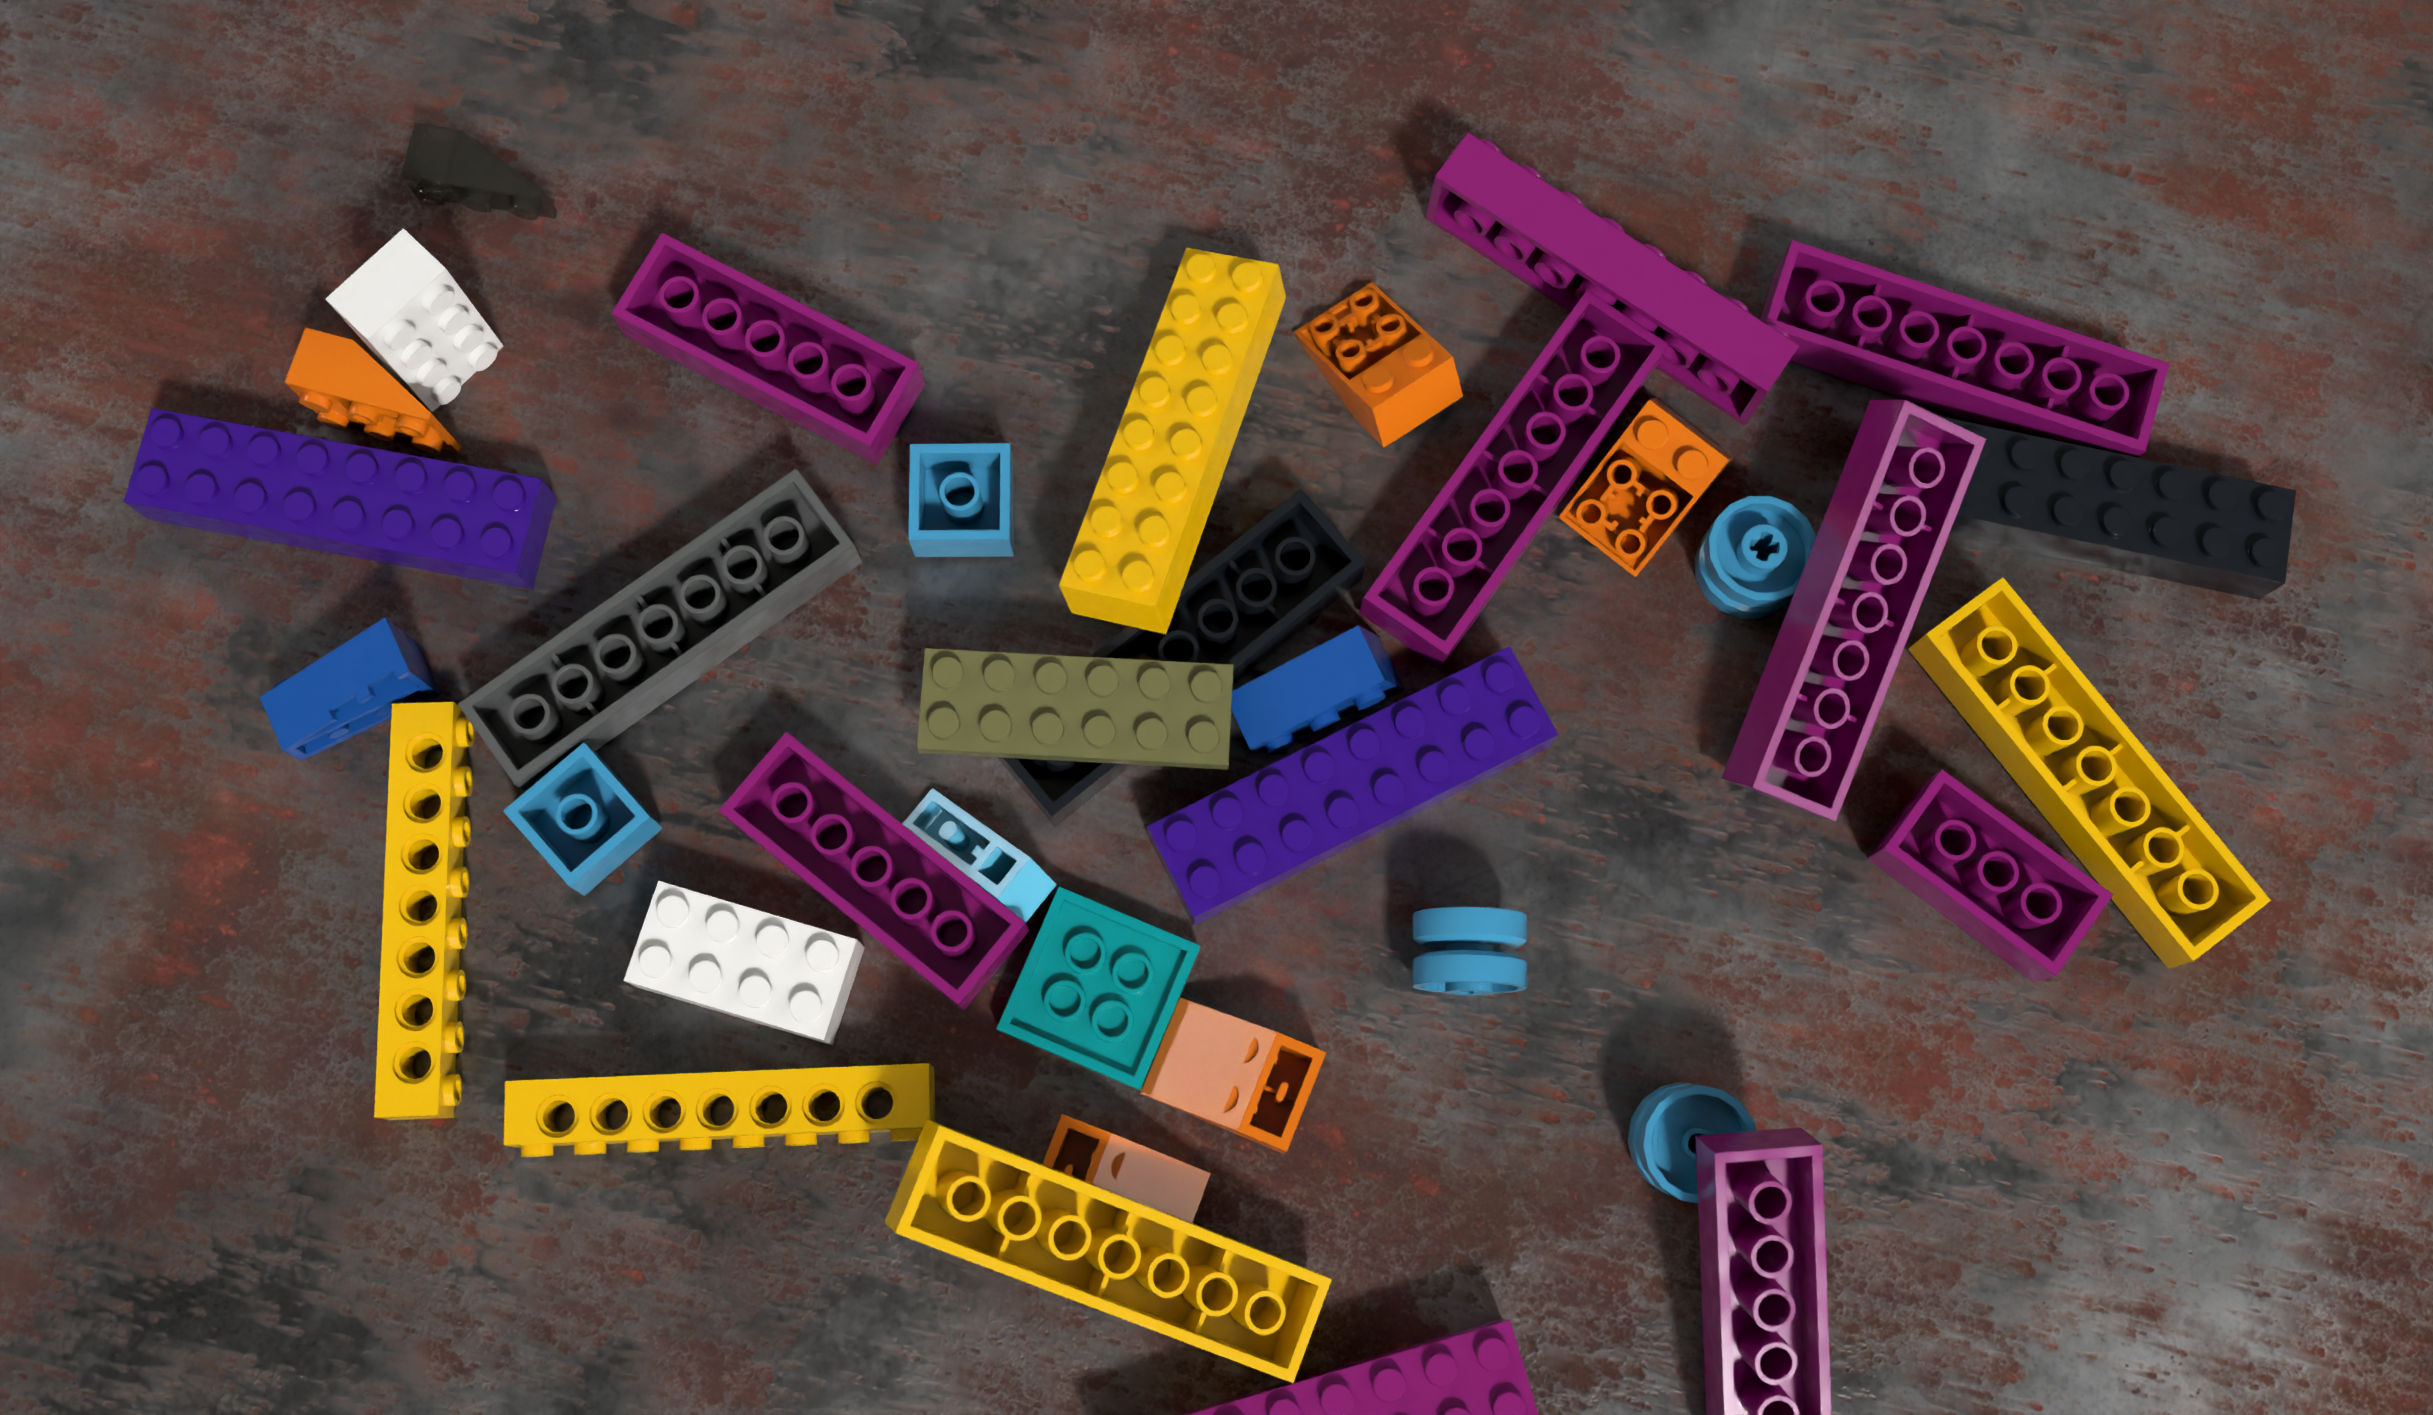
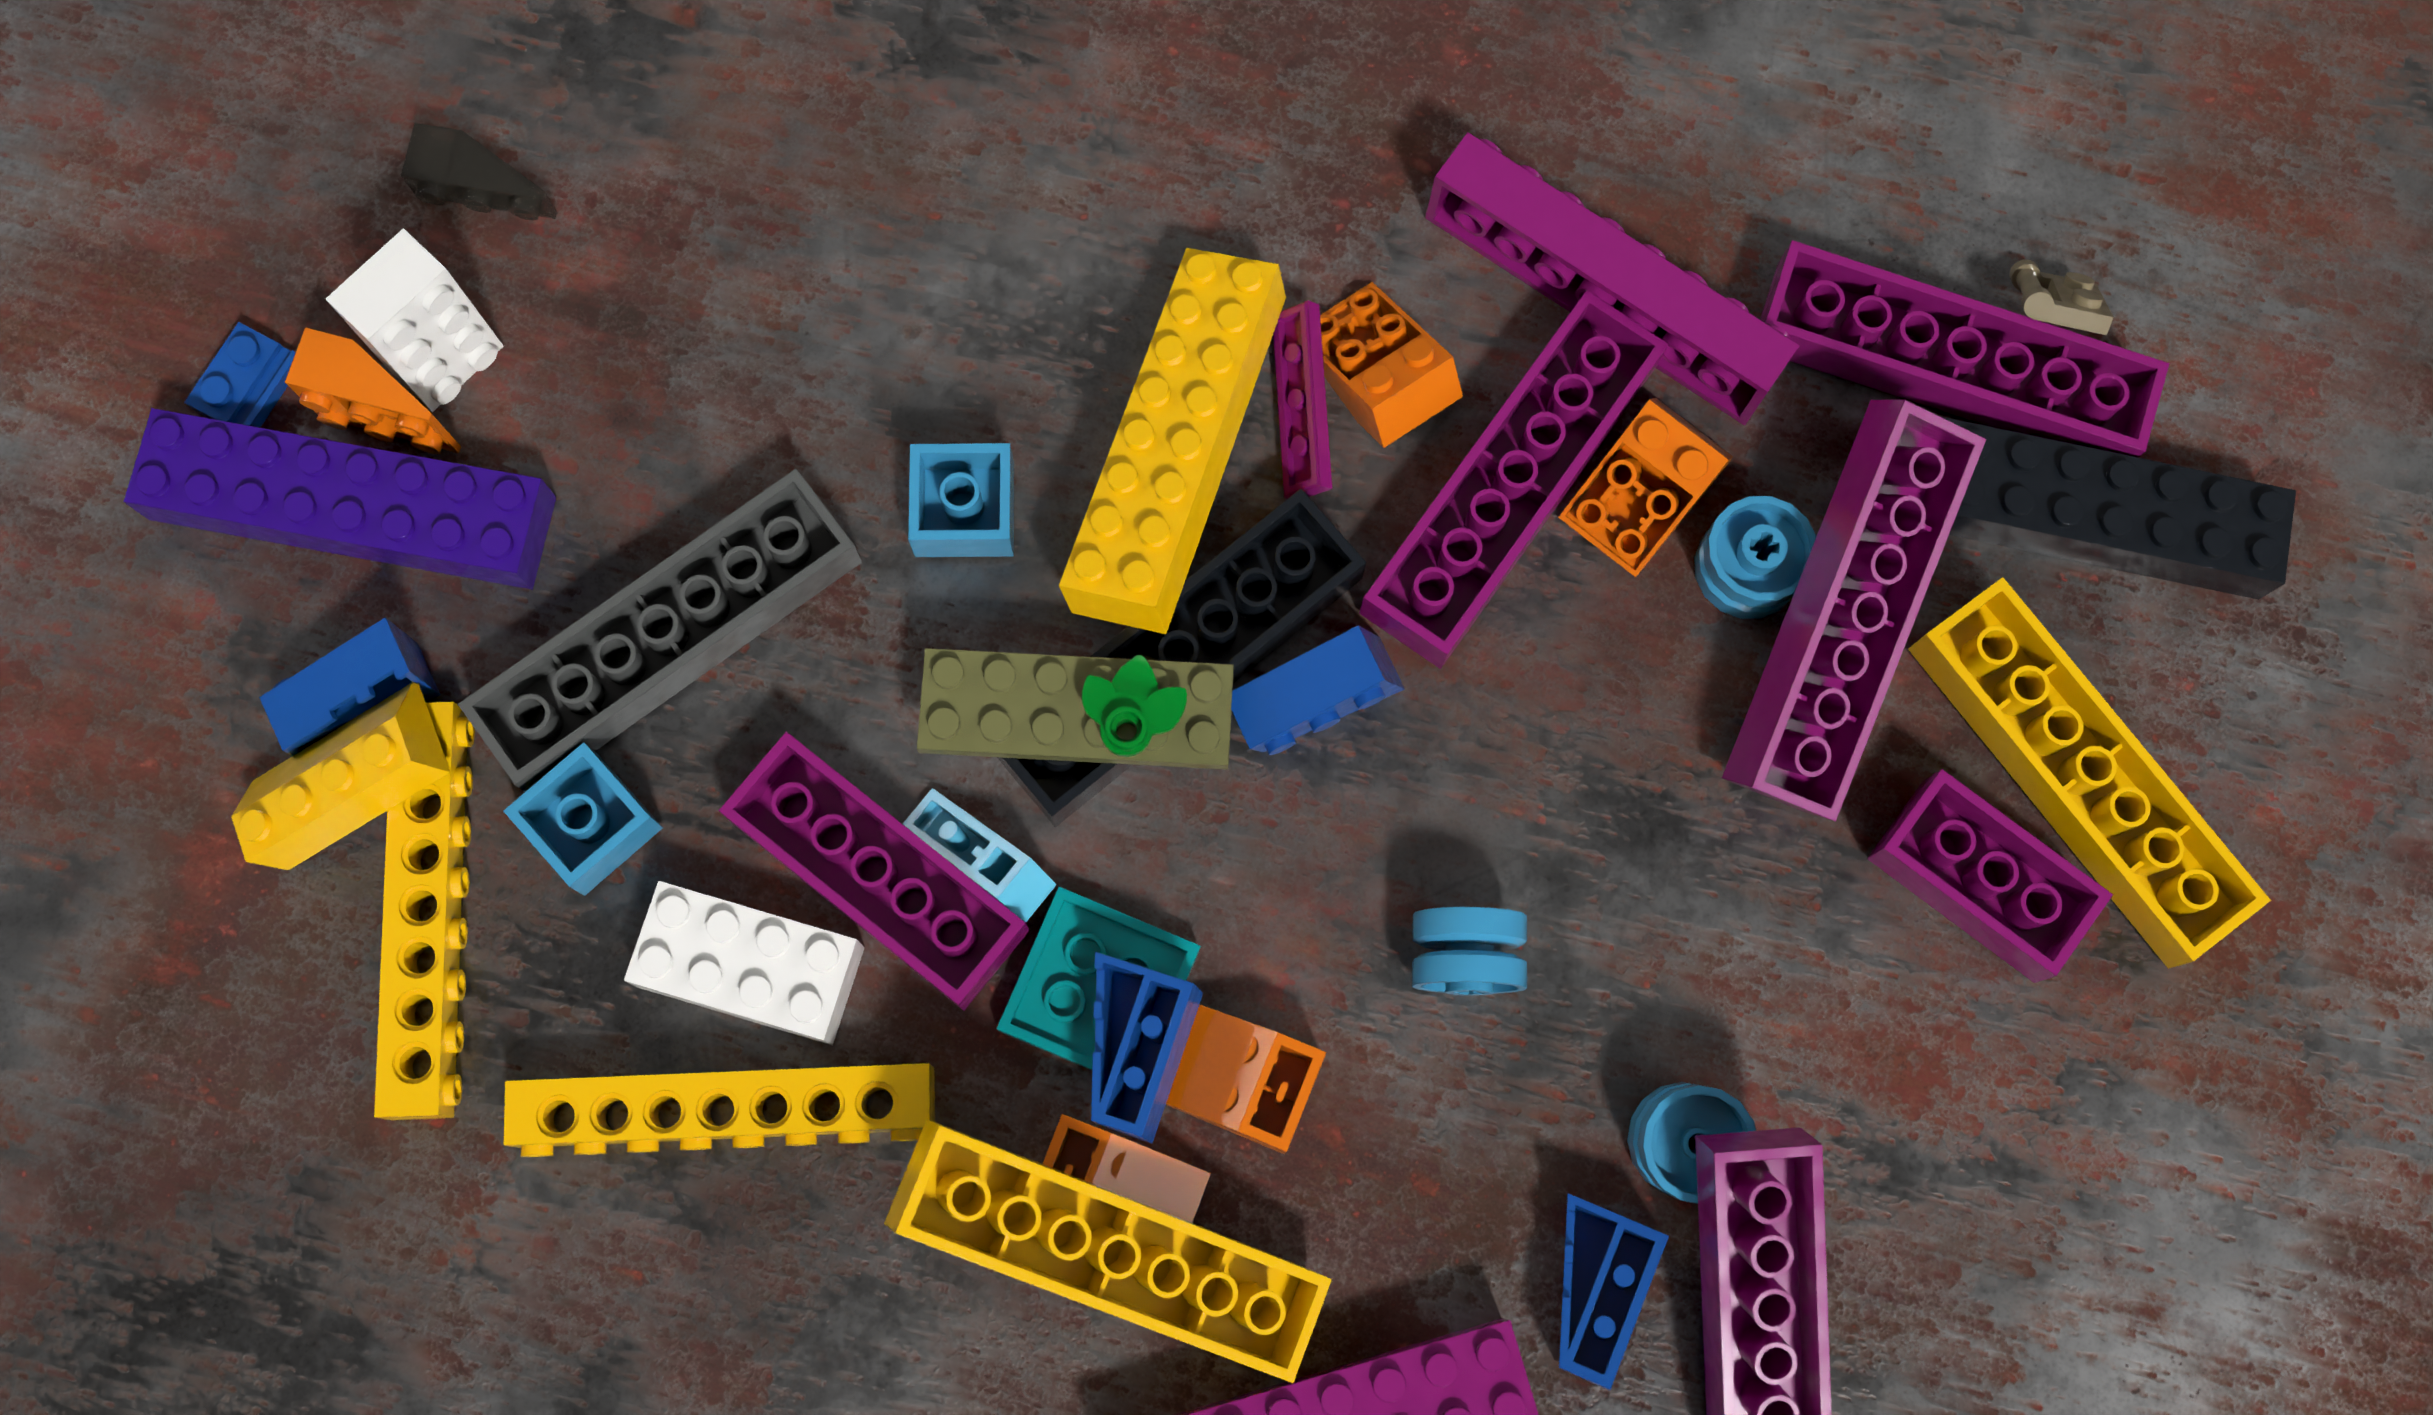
(243, 379): none -> blue plate
(340, 782): none -> yellow slope
(769, 348): magenta brick -> none
(1132, 700): none -> green plate
(1138, 1043): none -> blue wedge
(1302, 401): none -> magenta tile
(1351, 785): dark purple brick -> none
(1604, 1288): none -> blue wedge
(2061, 300): none -> dark tan plate

